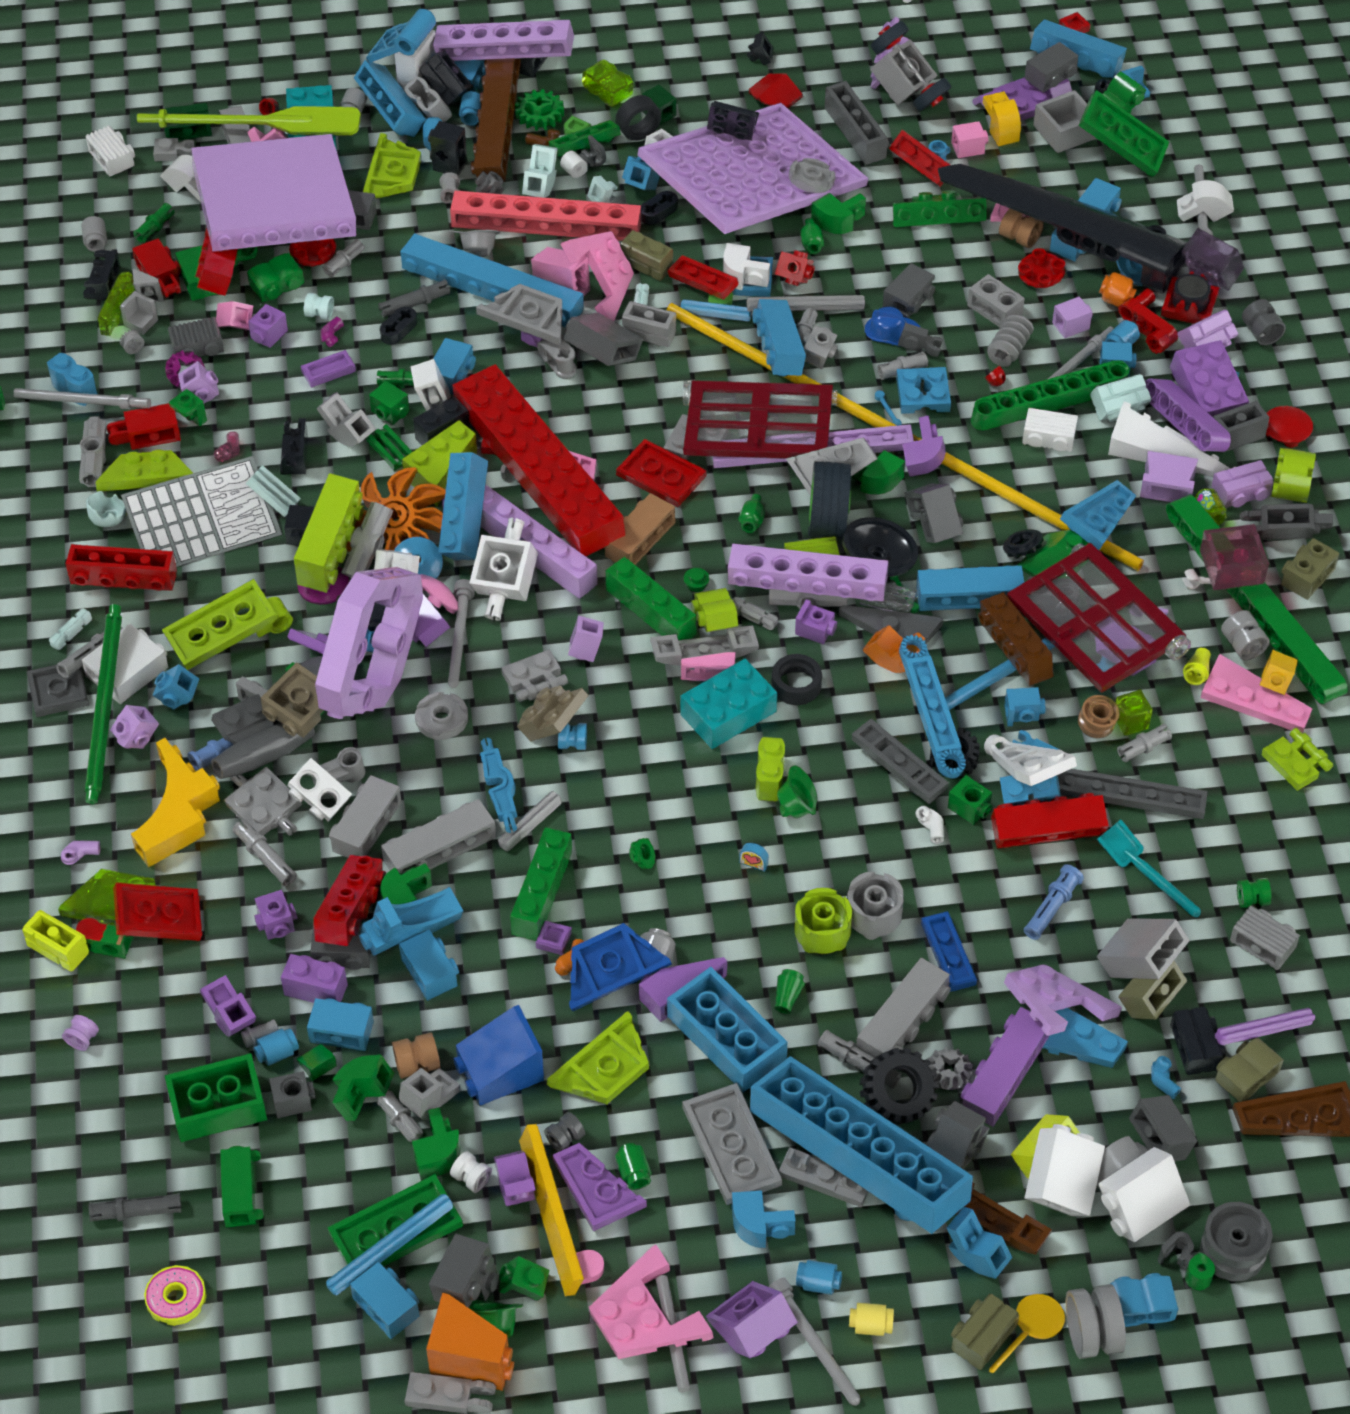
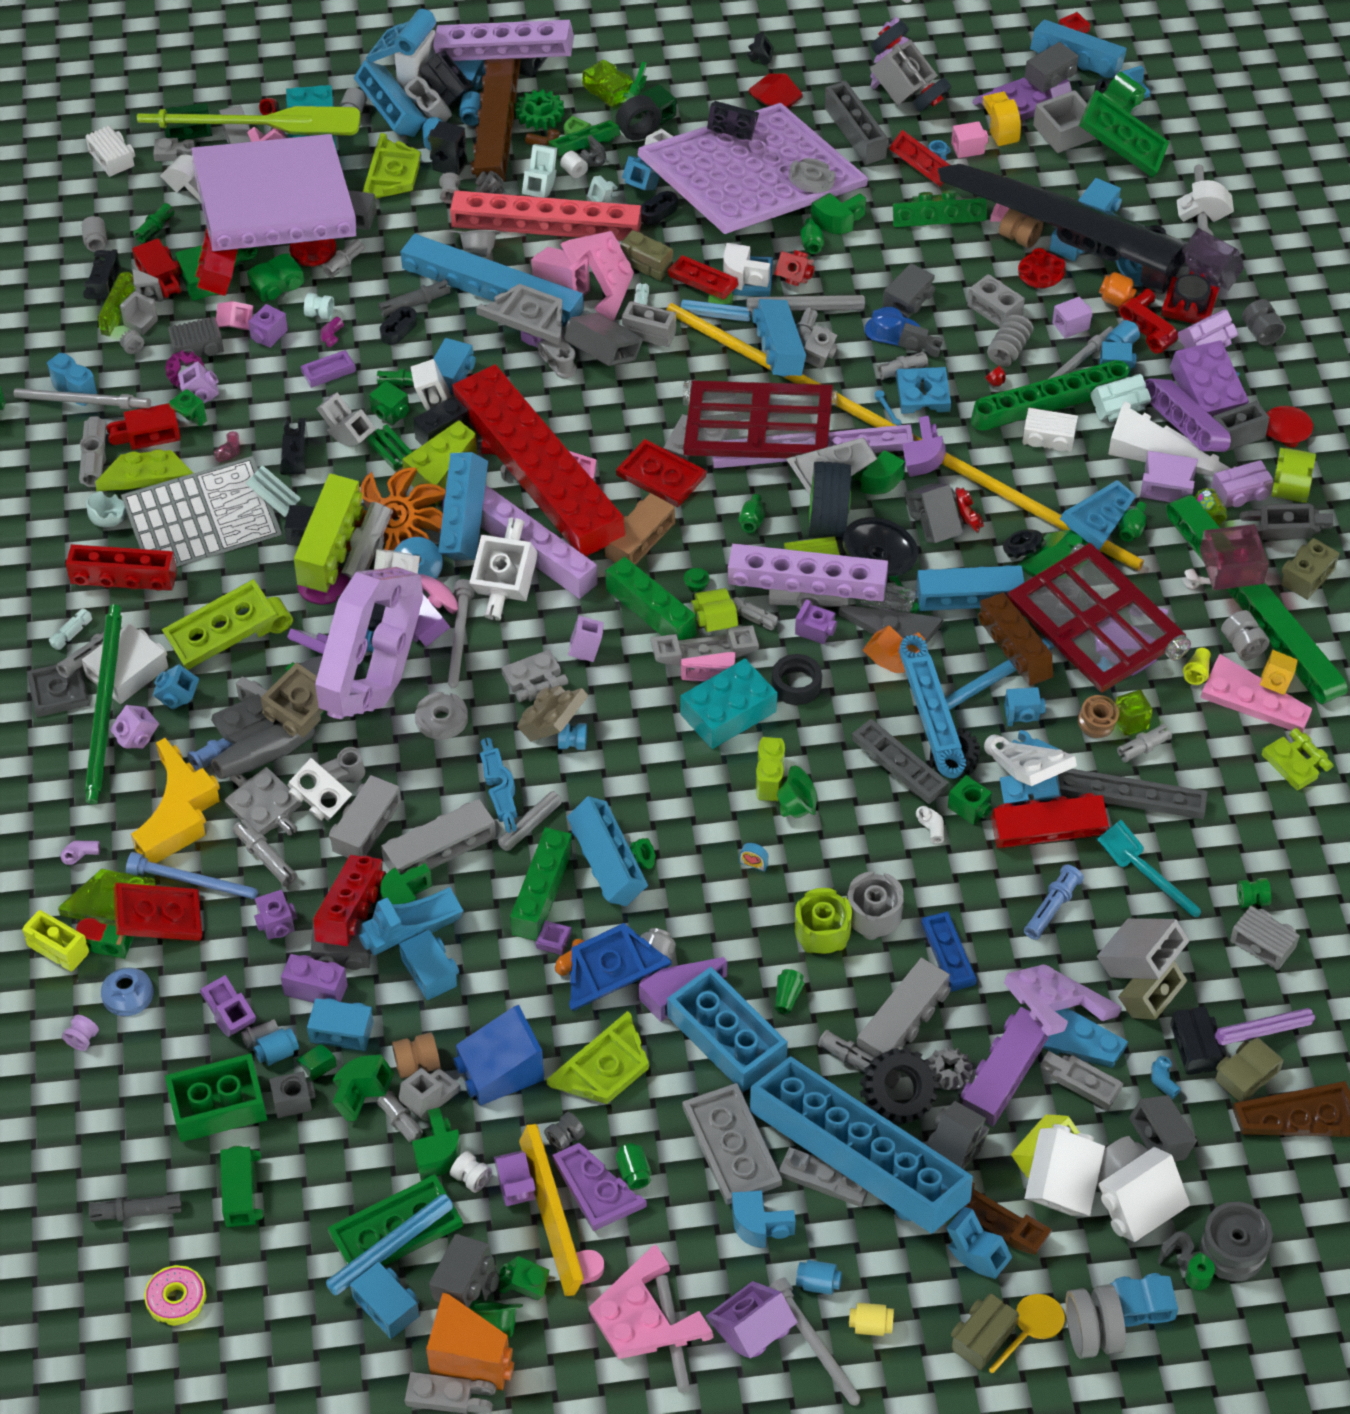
(130, 1000): none -> medium blue piece
(138, 865): none -> medium blue piece
(607, 851): none -> dark azure brick
(639, 83): none -> green piece
(969, 516): none -> red dish
(1083, 1079): none -> light grey hinge
(1133, 523): none -> green plant

